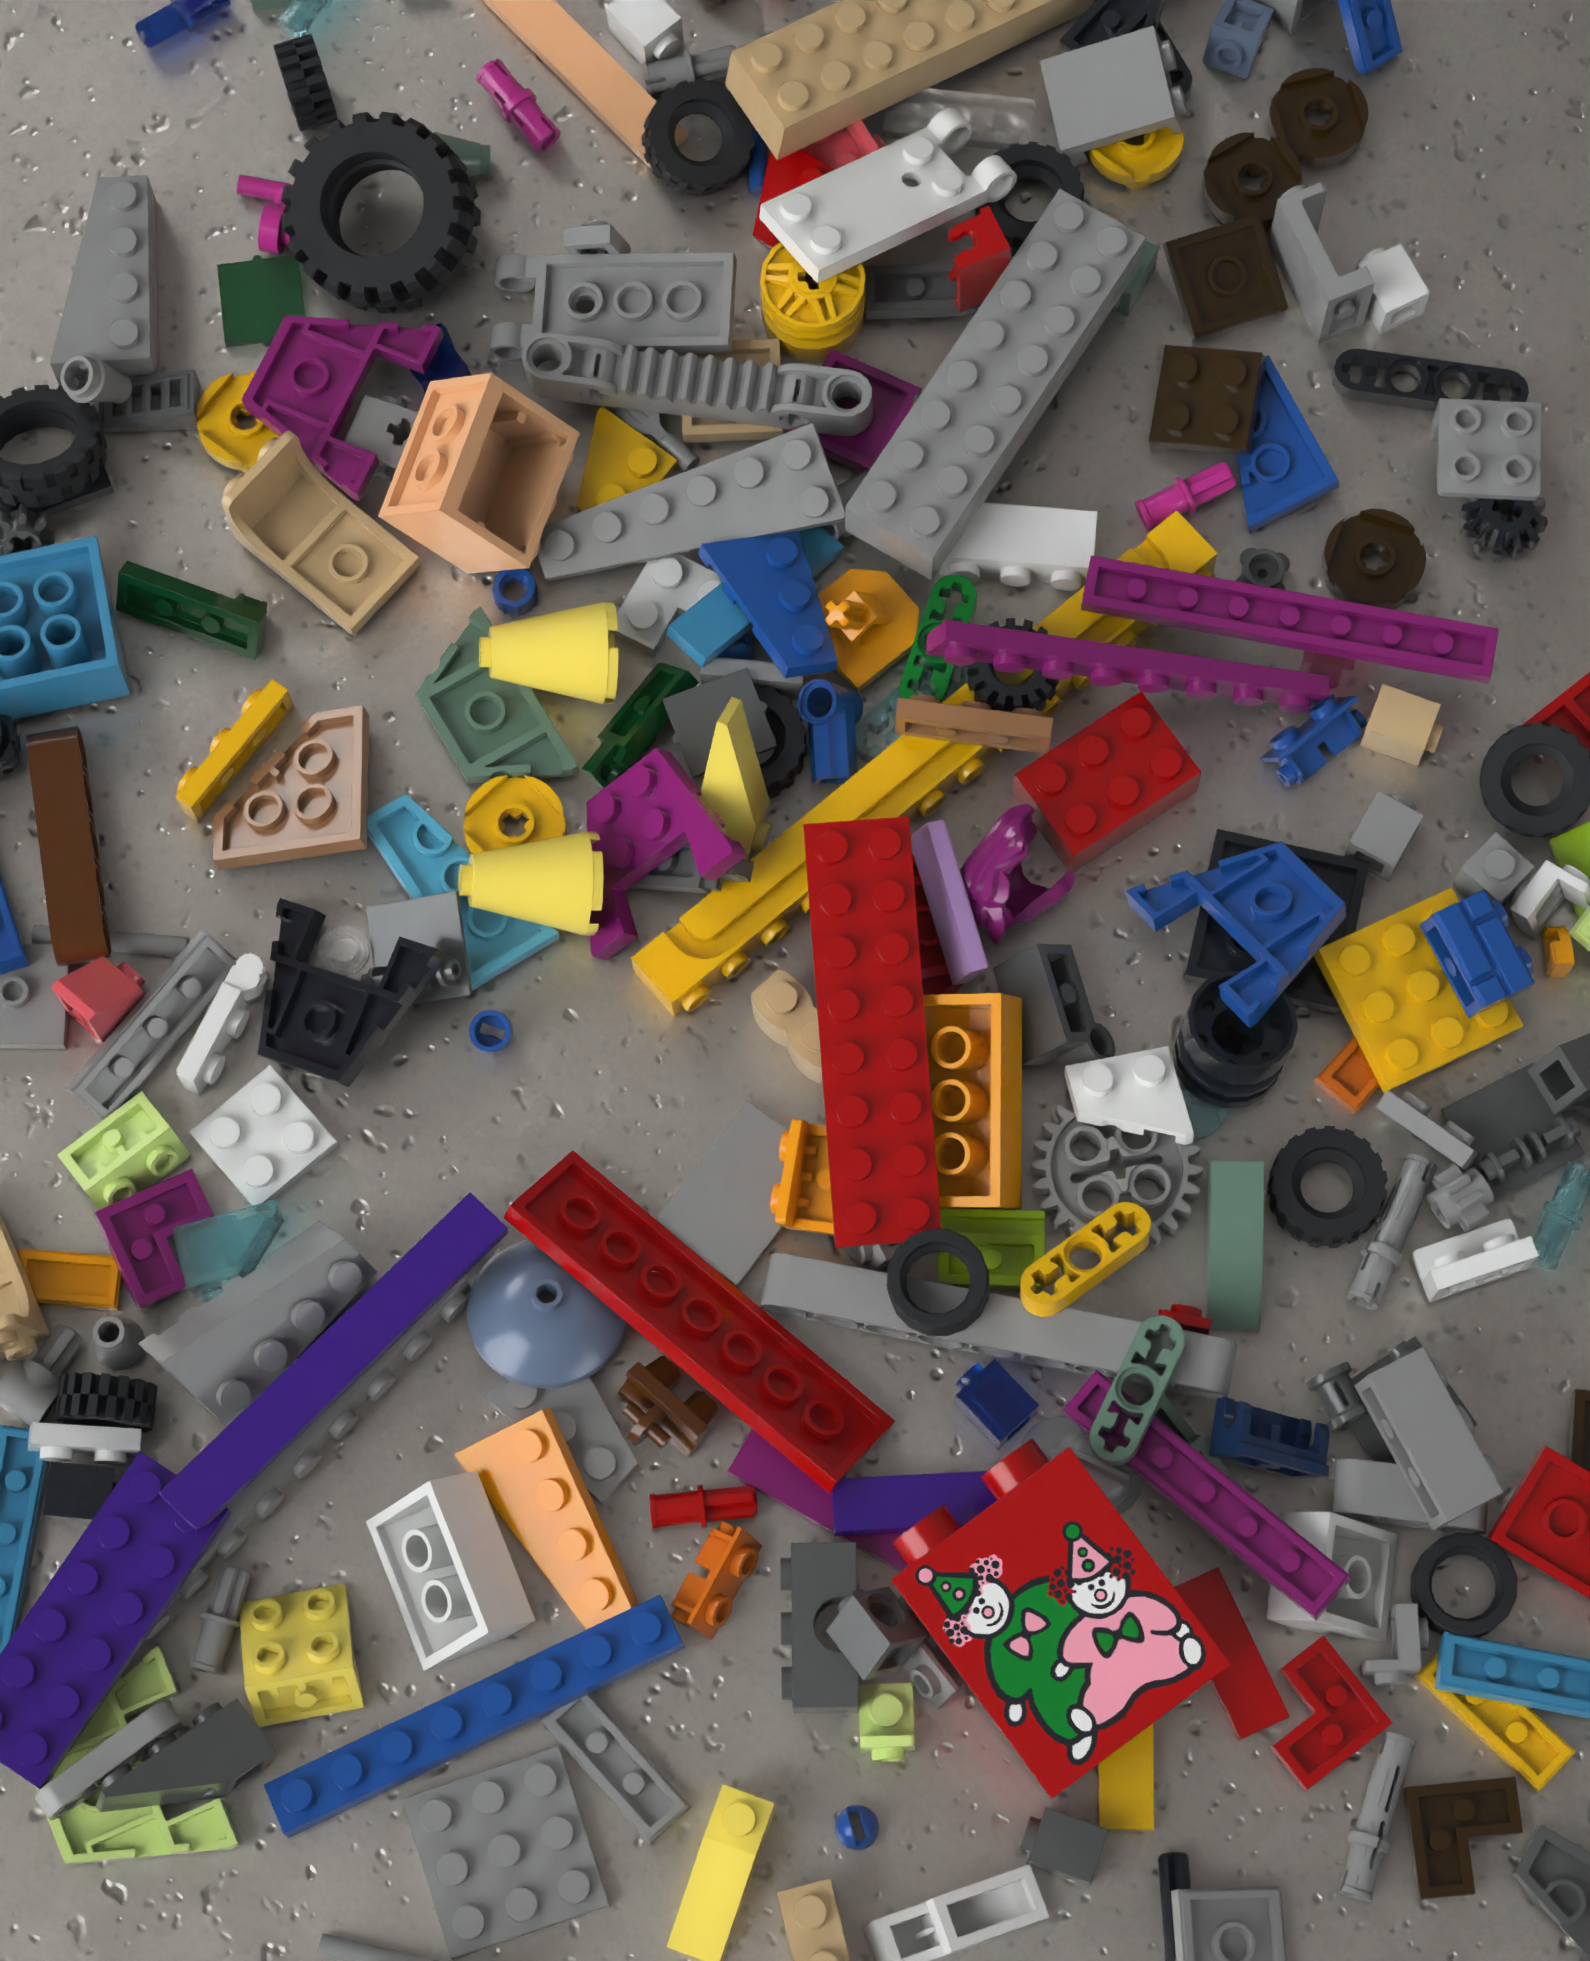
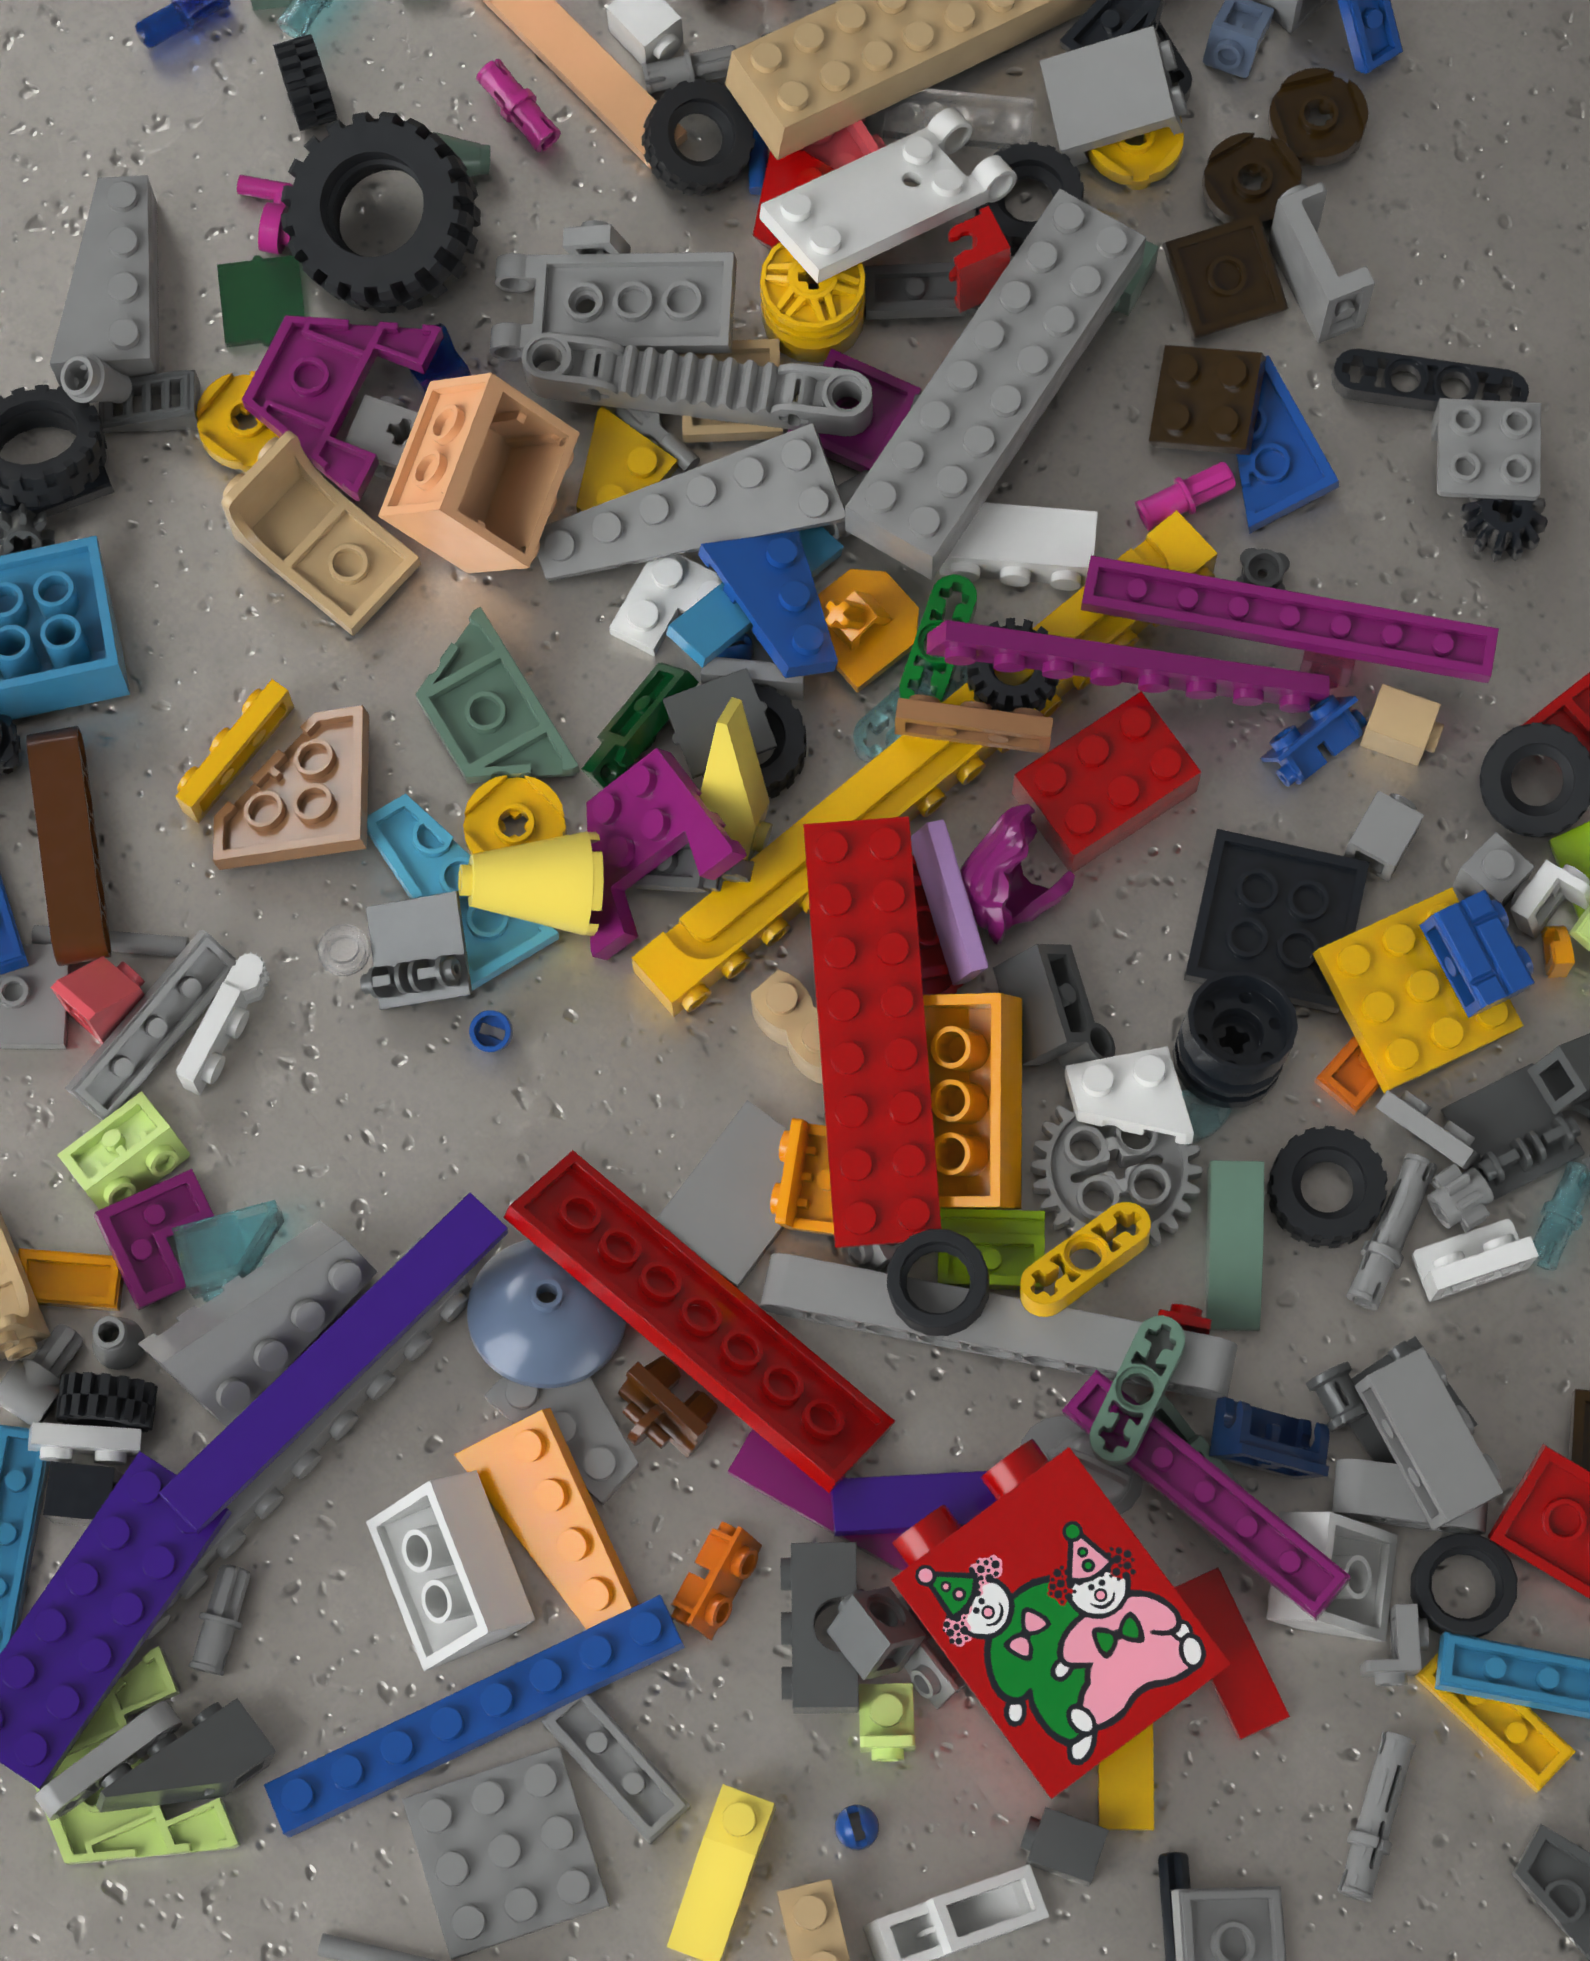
(193, 610): dark green hinge -> none
(264, 1138): white plate -> none
(299, 1656): light yellow bracket -> none
(330, 1020): black wing -> none
(522, 605): blue axle -> none
(558, 652): light yellow cone -> none
(703, 1506): red axle -> none
(831, 732): blue piece -> none
(994, 1402): clear blue brick -> none
(1266, 905): blue wing -> none
(1342, 1716): red plate -> none
(1398, 288): white brick -> none
(1400, 548): dark brown plate -> none
(1443, 1821): dark brown plate -> none

